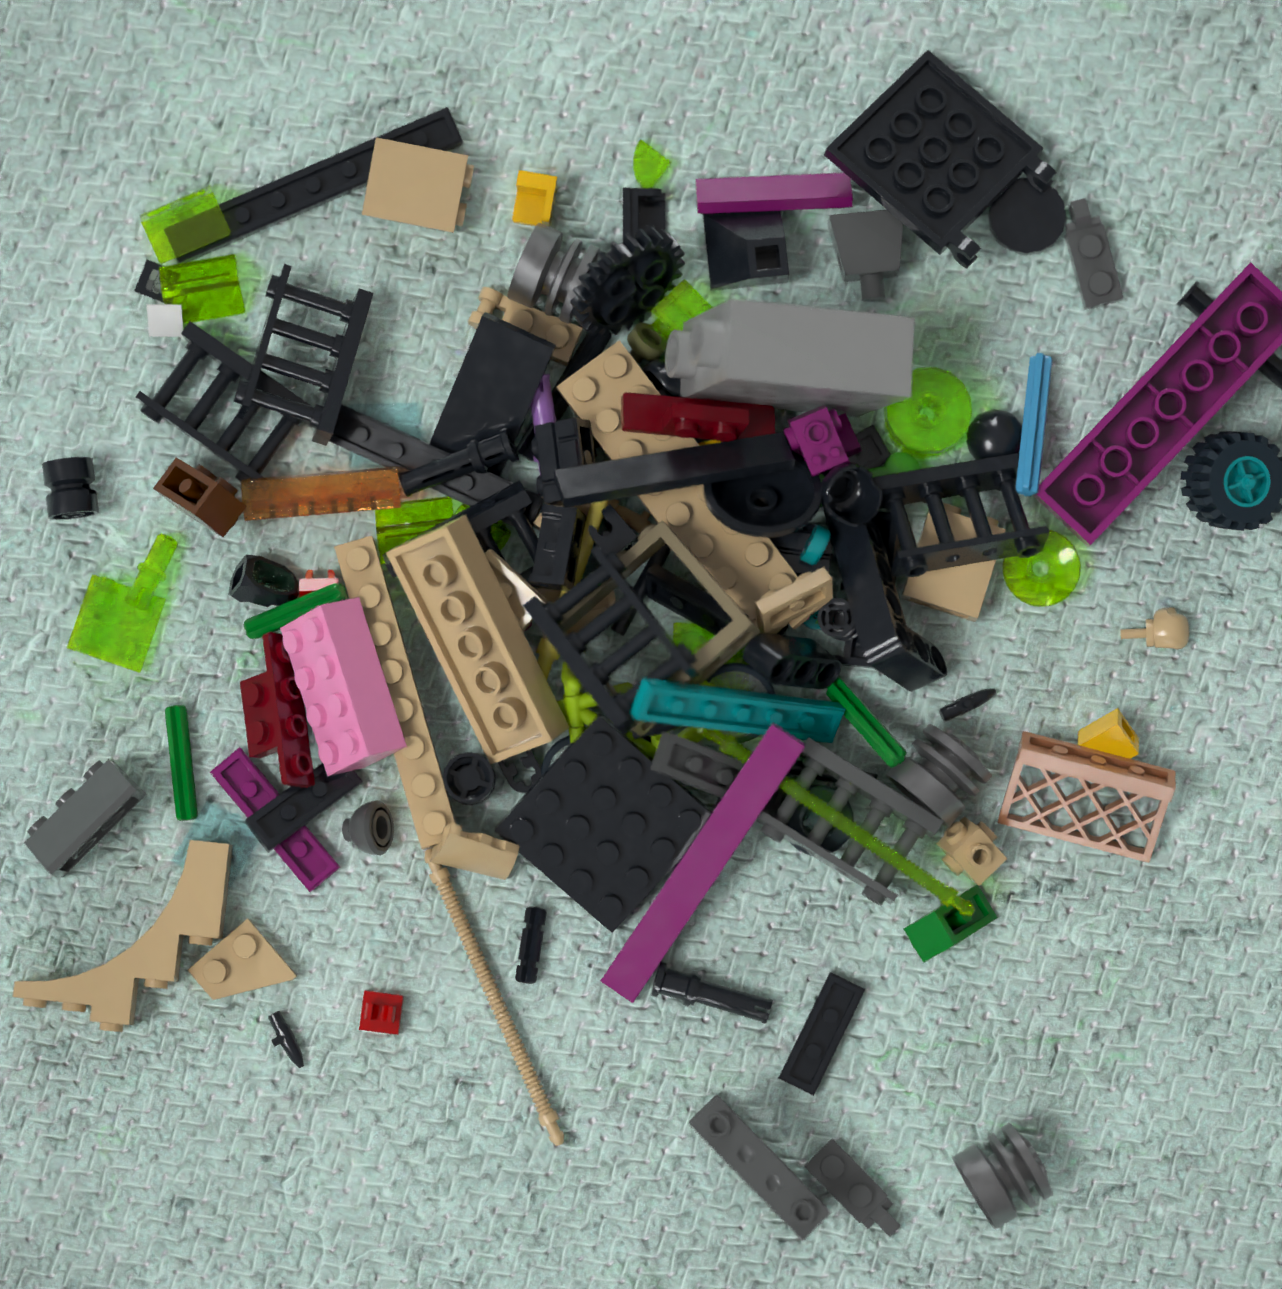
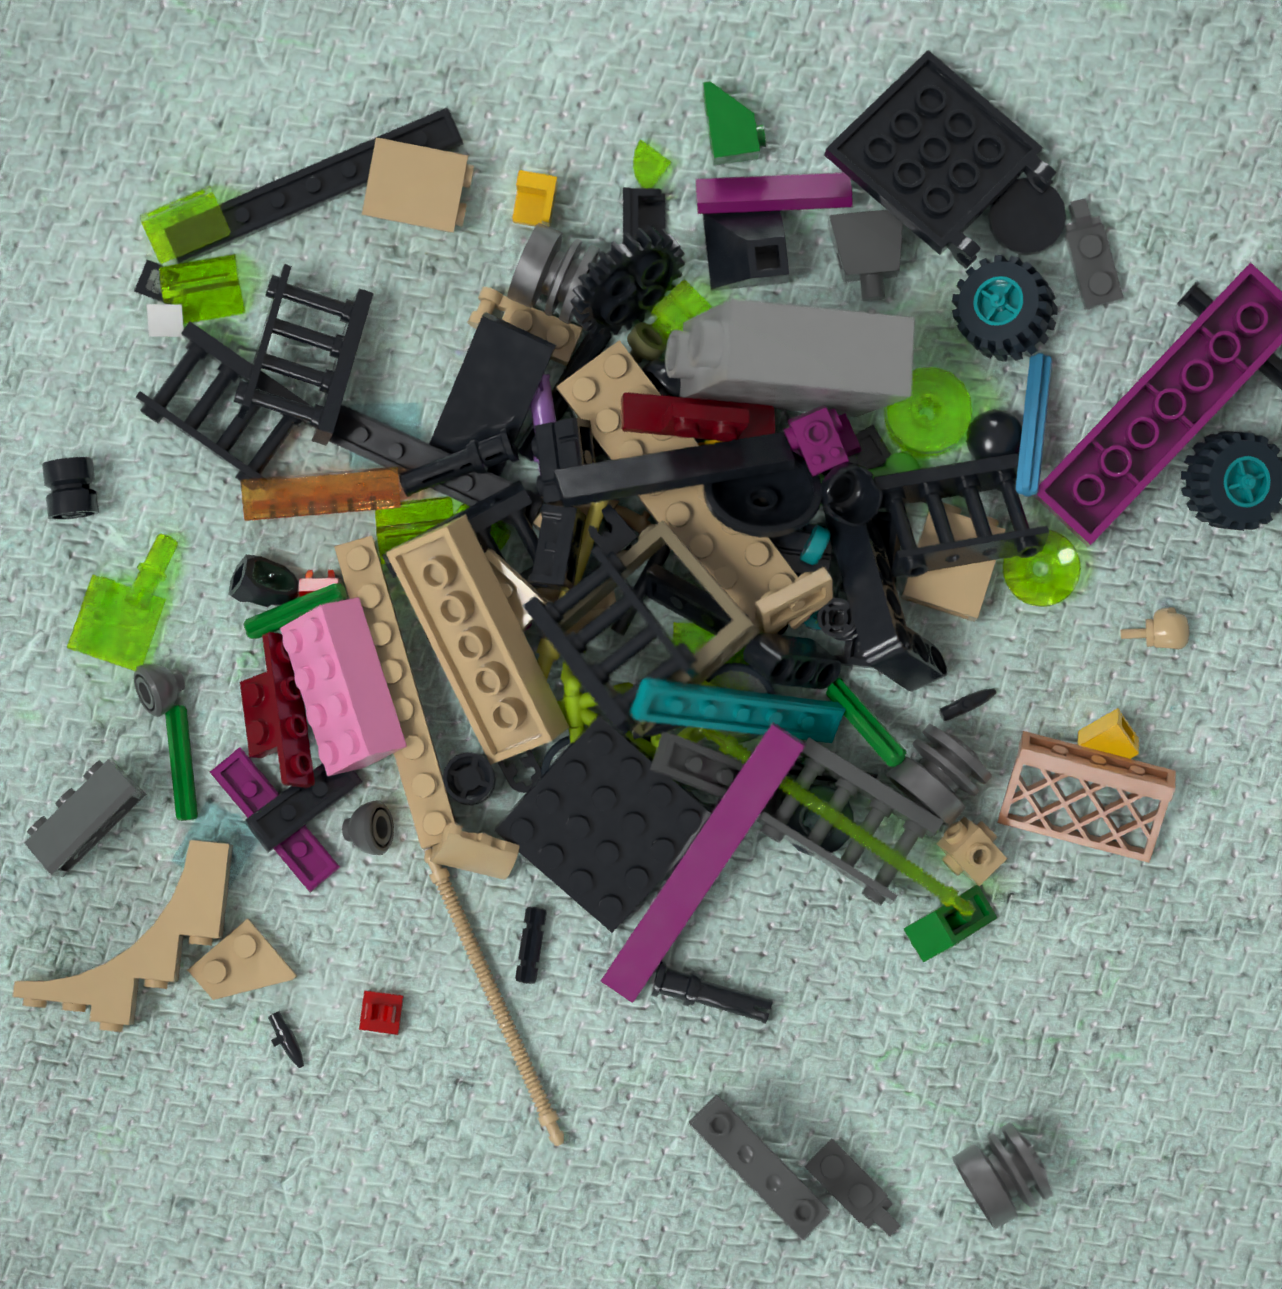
(157, 687): none -> dark grey brick
(201, 496): reddish brown brick -> none
(731, 128): none -> green slope
(821, 1033): black tile -> none
(1004, 308): none -> black wheel

